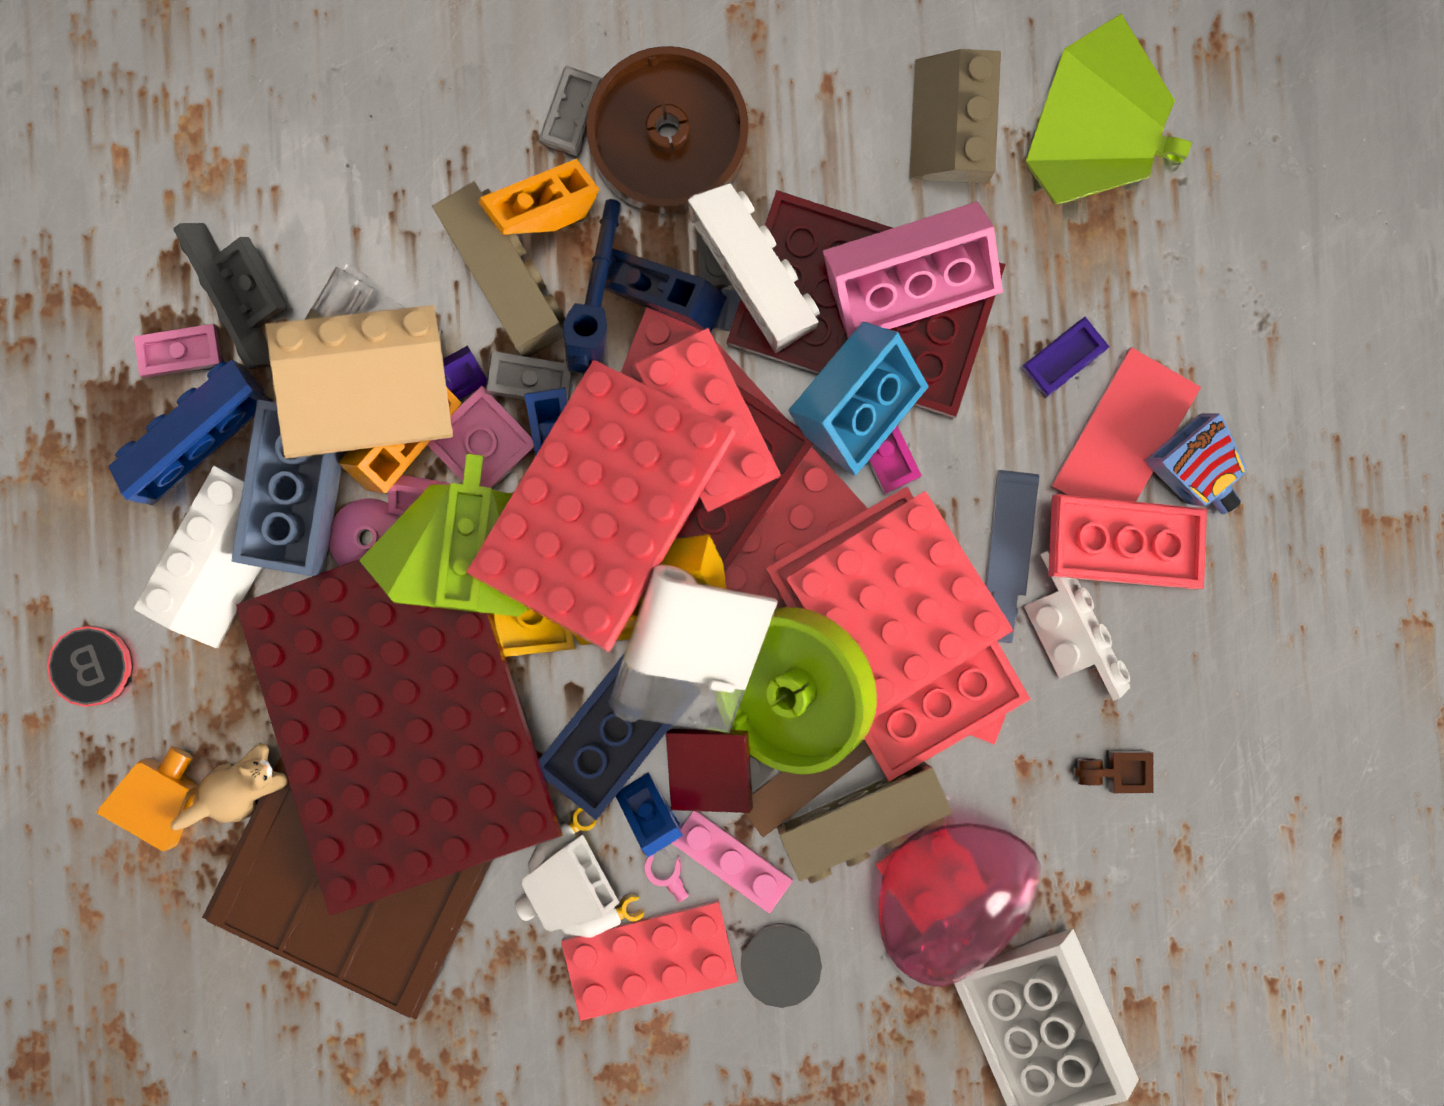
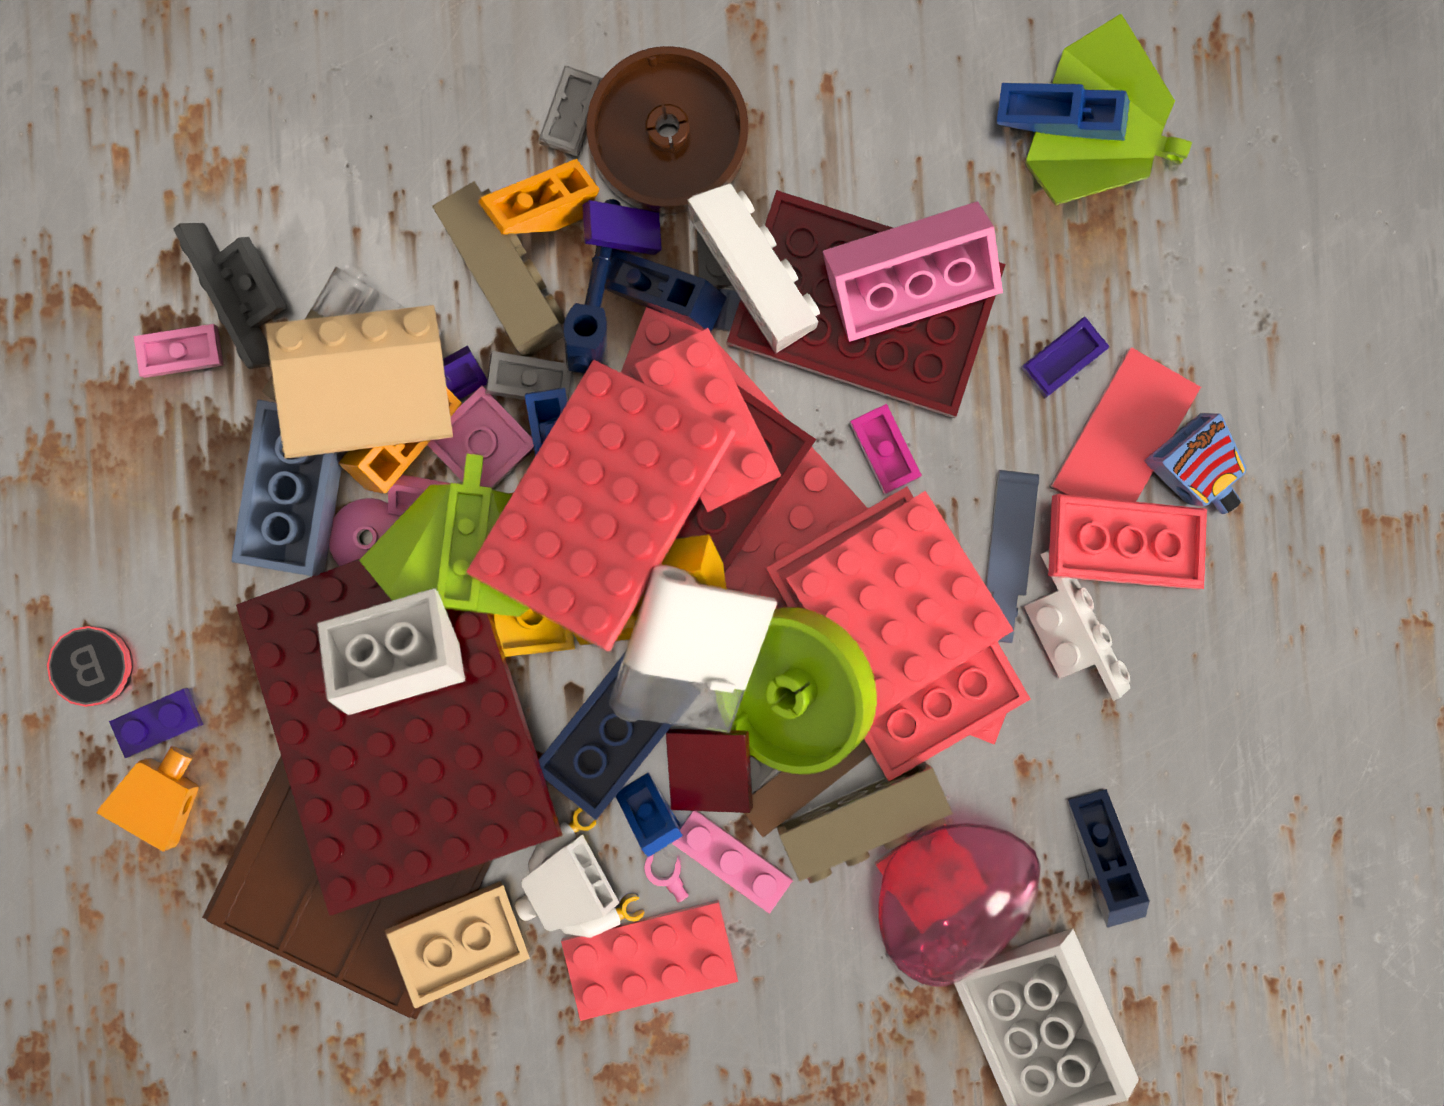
(156, 723): none -> dark purple plate
(187, 434): blue slope -> none
(195, 580): white slope -> none
(231, 791): tan animal -> none
(389, 652): none -> white slope
(457, 944): none -> tan plate
(621, 227): none -> dark purple tile
(781, 966): dark grey tile -> none
(859, 396): dark azure slope -> none
(955, 116): dark tan slope -> none
(1064, 110): none -> blue slope
(1108, 859): none -> dark blue slope
(1126, 772): reddish brown plate -> none

